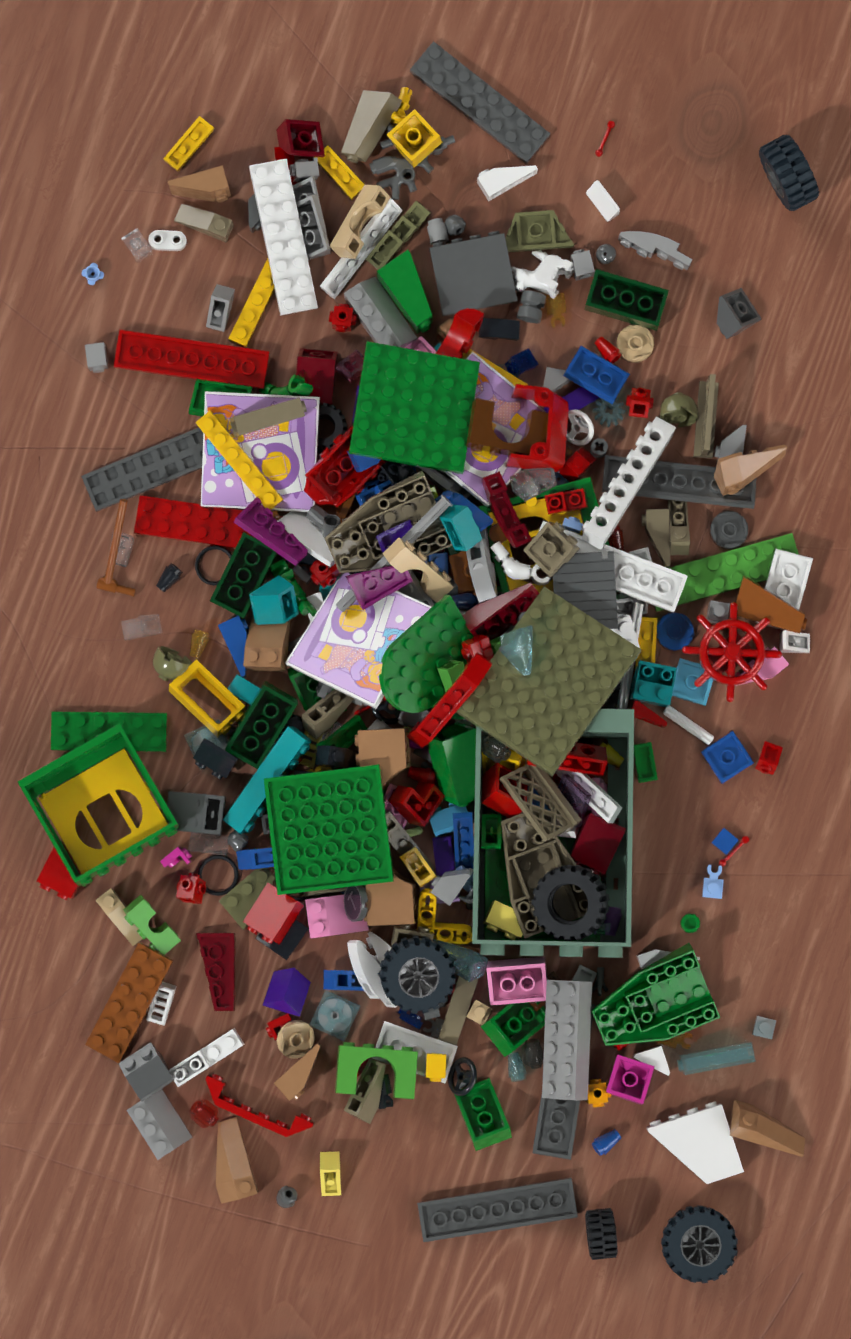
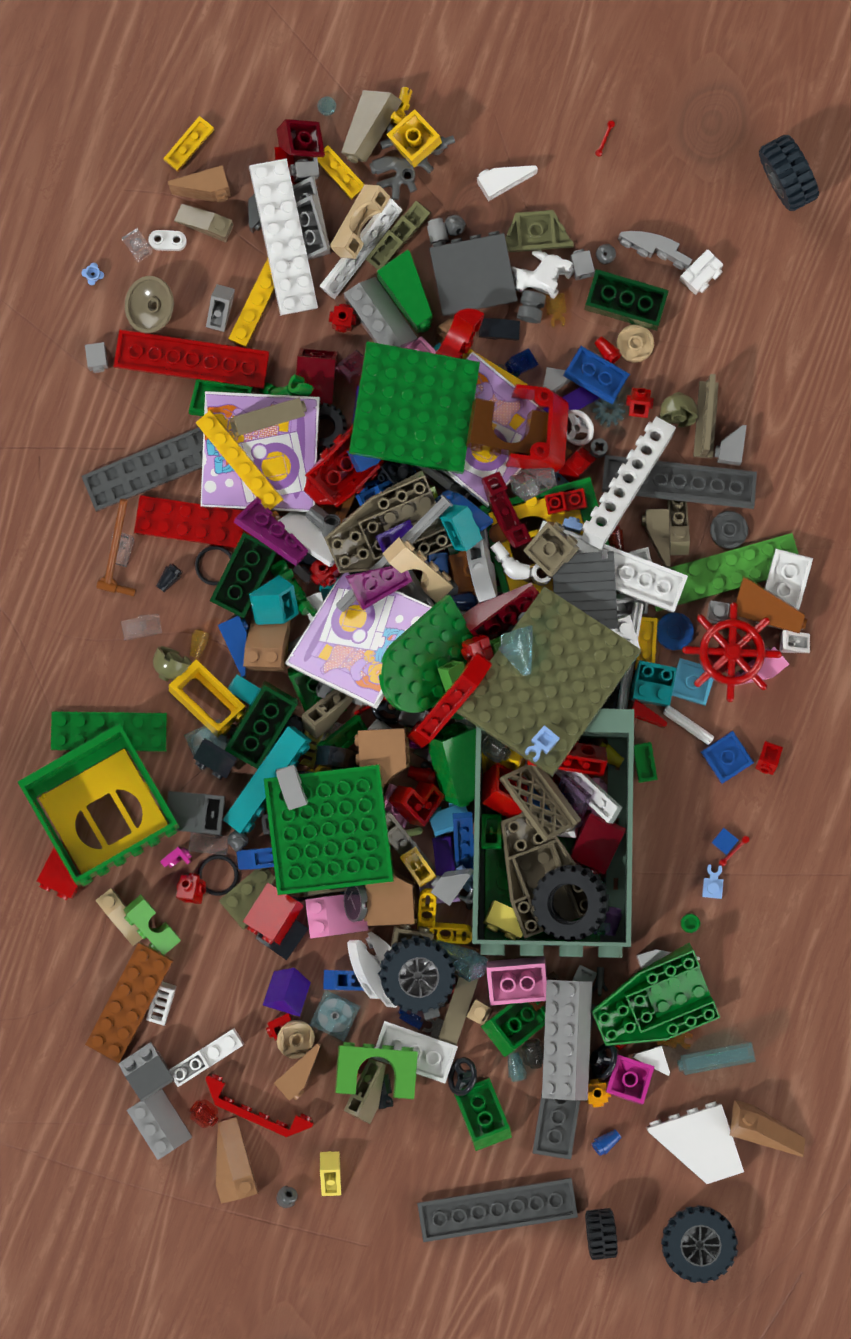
(142, 301): none -> dark tan dish
(219, 963): dark red wing -> none
(291, 787): none -> light grey slope
(326, 106): none -> clear light blue plate
(435, 1067): yellow brick -> none
(480, 102): dark grey plate -> none
(543, 741): none -> light blue plate
(600, 1060): none -> black piece
(603, 201): white slope -> none
(701, 272): none -> white brick
(735, 313): dark grey slope -> none
(738, 470): medium nougat wedge -> none
(764, 1027): light grey plate -> none

